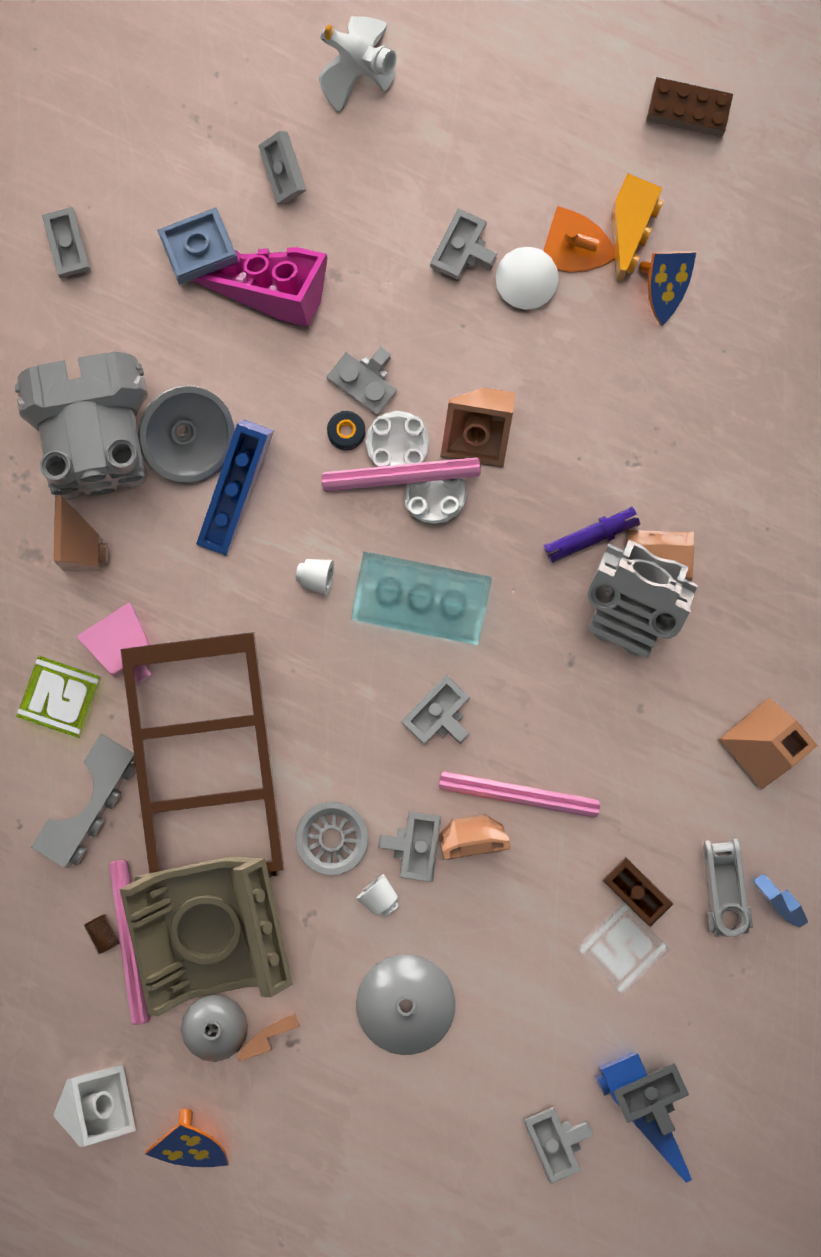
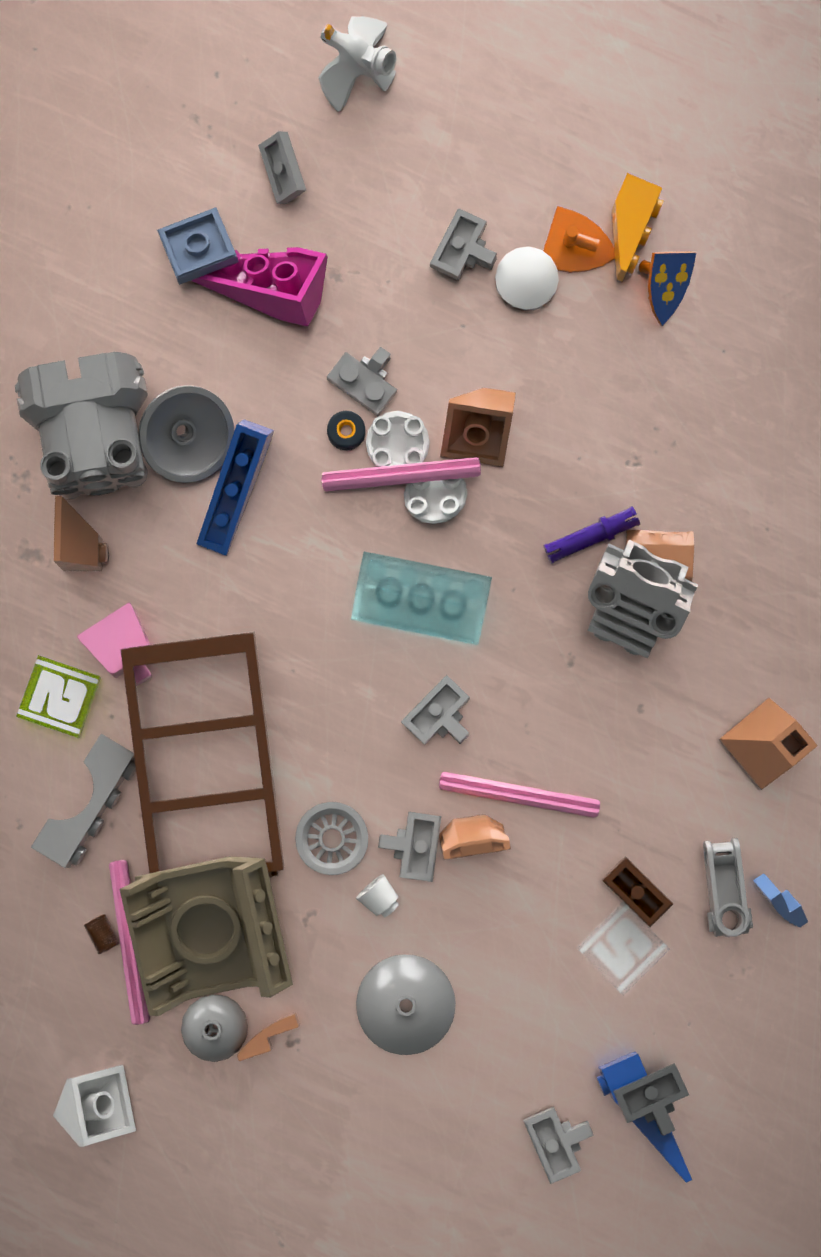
(66, 242): light grey plate -> none
(188, 1146): blue shield -> none
(316, 575): white hat -> none
(689, 107): reddish brown piece -> none

